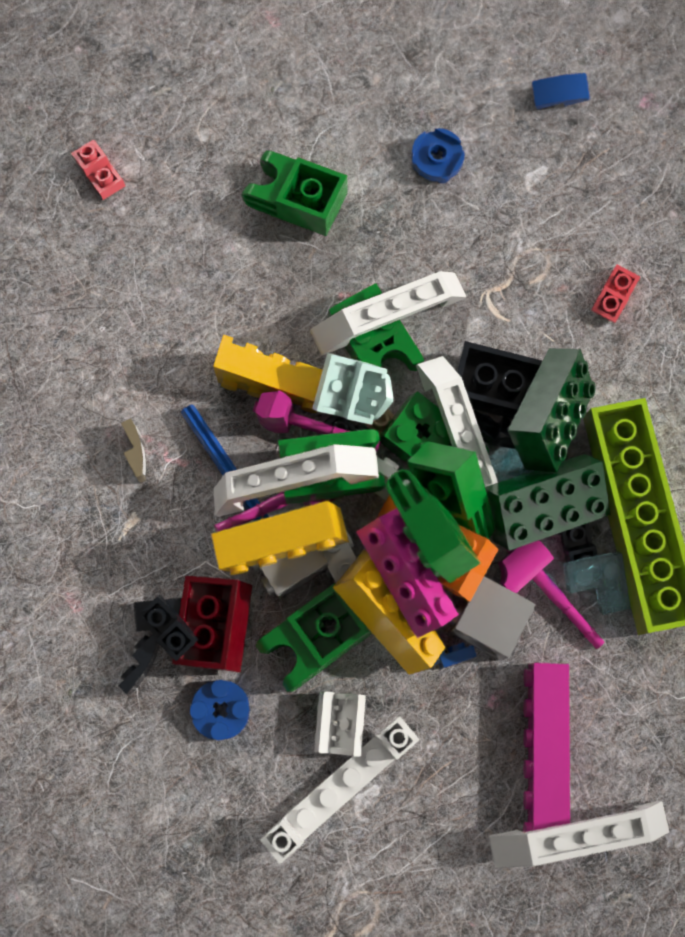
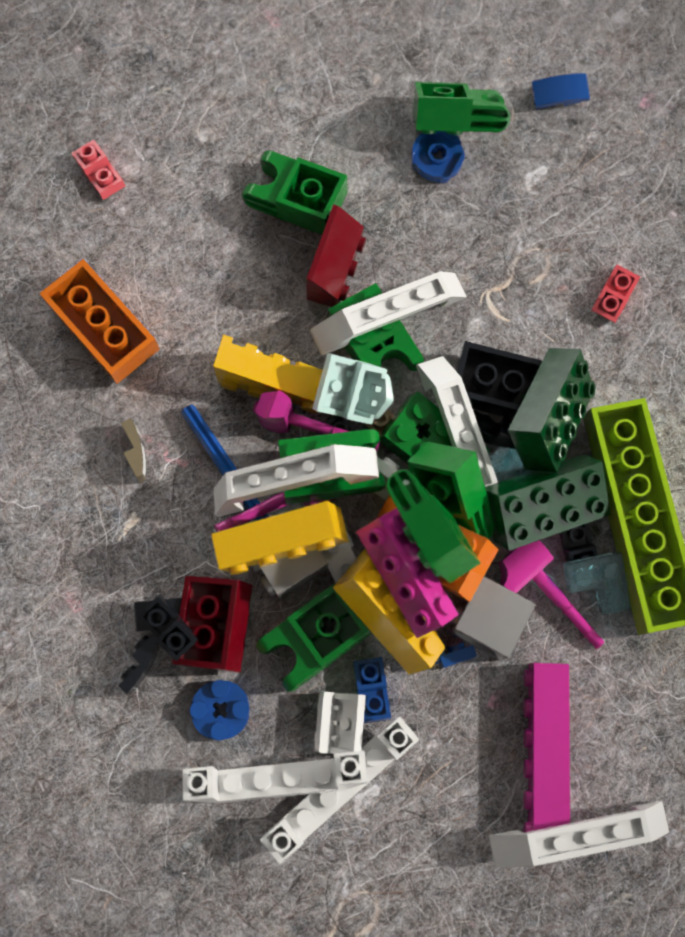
(100, 321): none -> orange brick
(276, 780): none -> white slope
(335, 259): none -> dark red slope
(372, 682): none -> blue slope
(458, 109): none -> green brick

